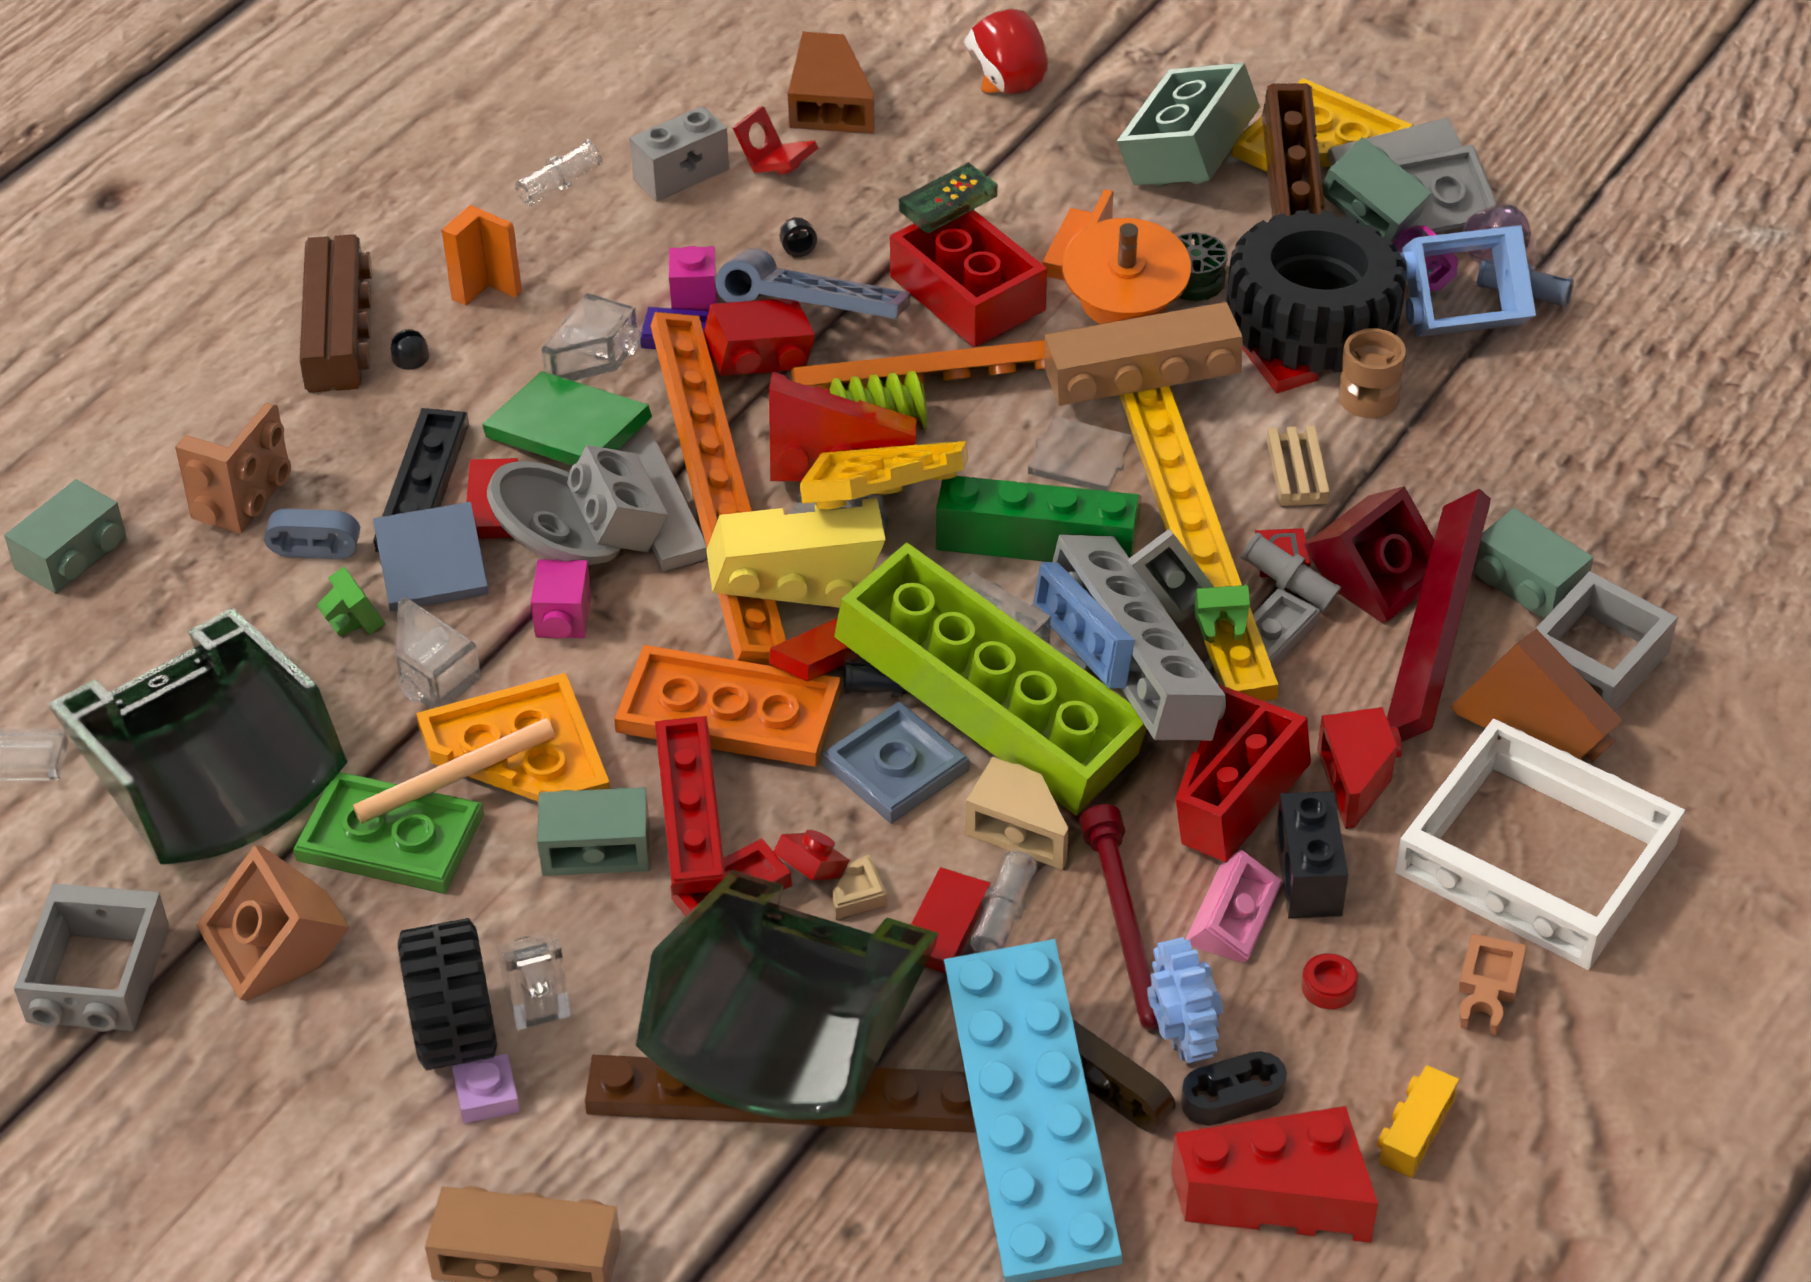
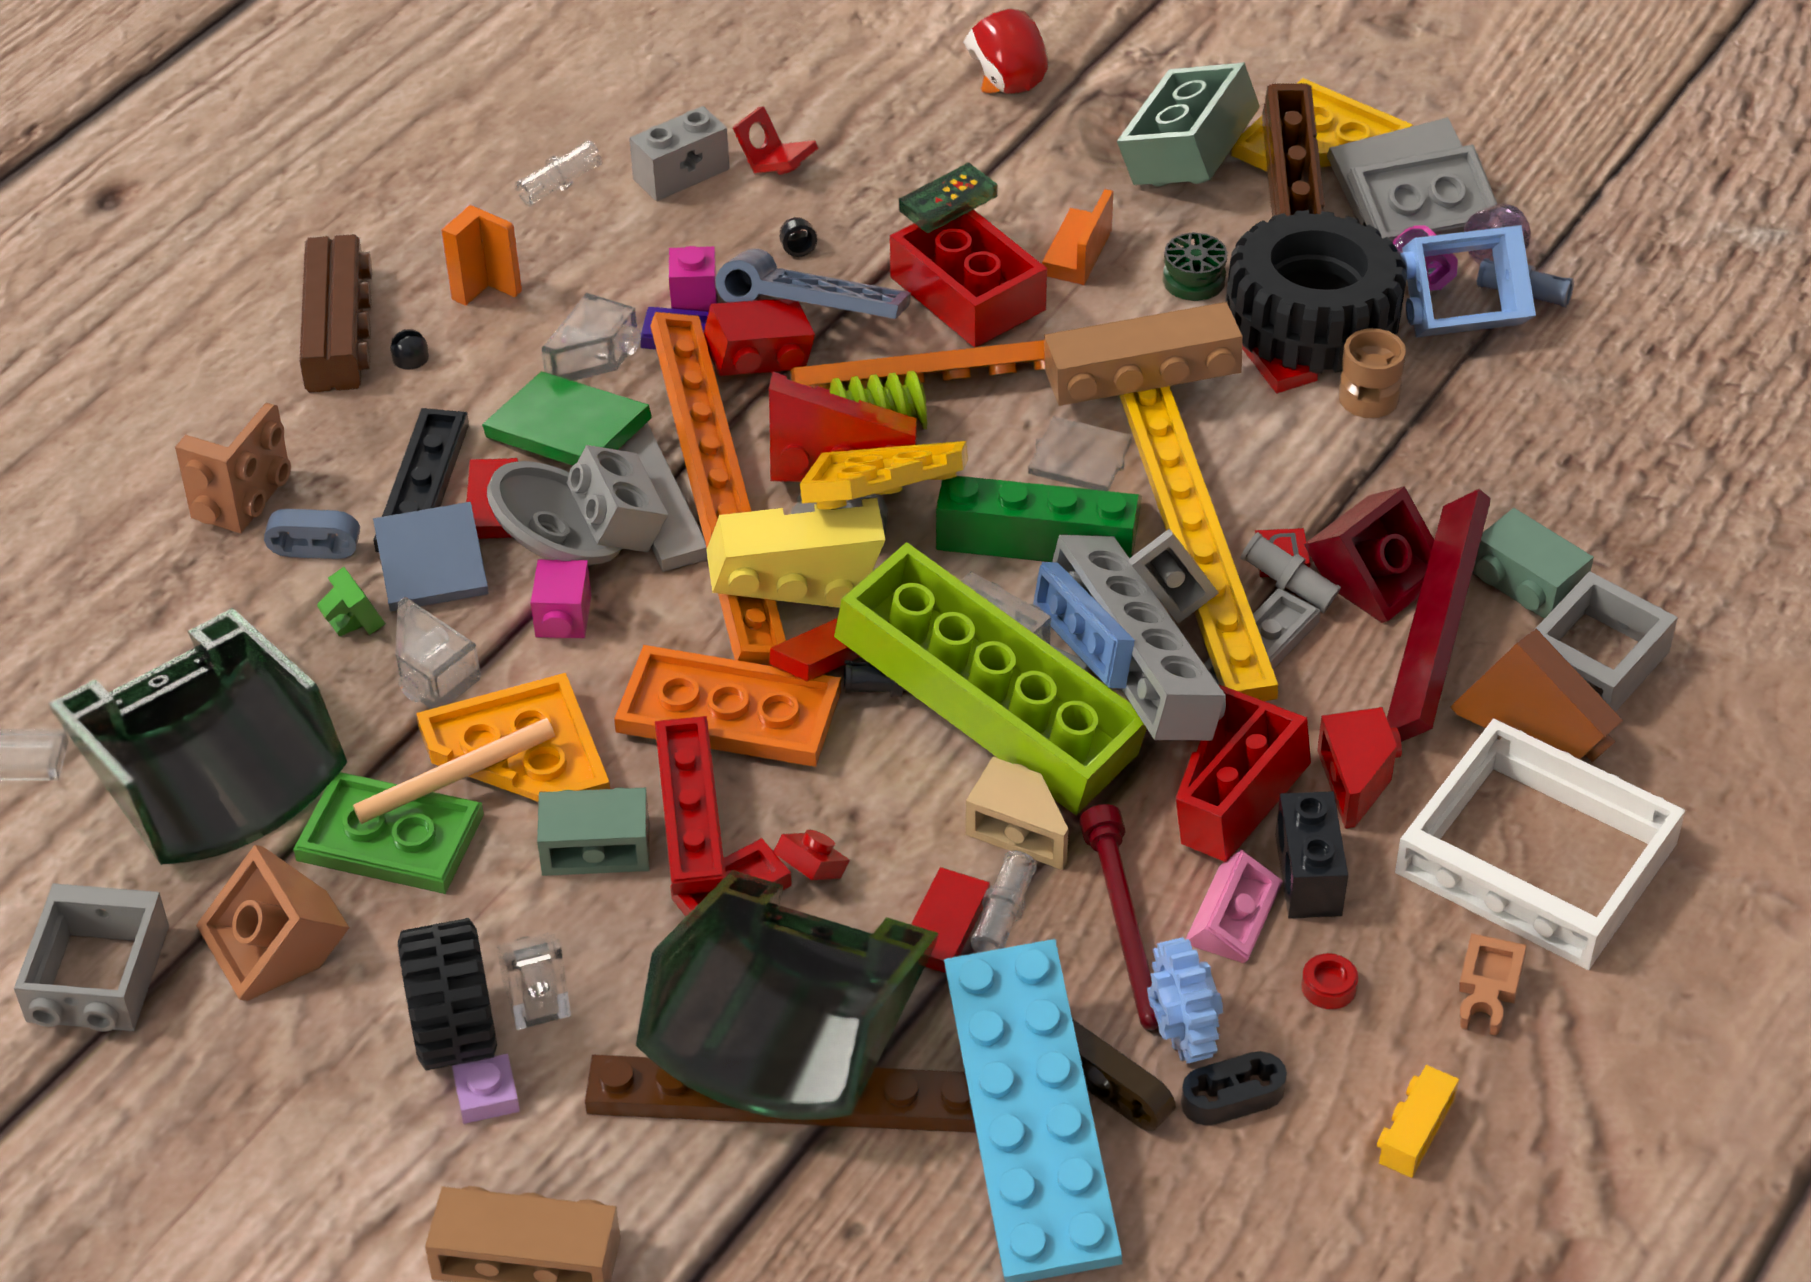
(65, 536): sand green brick -> none
(829, 87): dark orange slope -> none
(858, 890): tan tile -> none
(895, 762): sand blue tile -> none
(1125, 269): orange piece -> none
(1221, 604): bright green tile -> none
(1277, 1172): red wedge -> none
(1294, 441): tan tile -> none
(1375, 190): sand green brick -> none

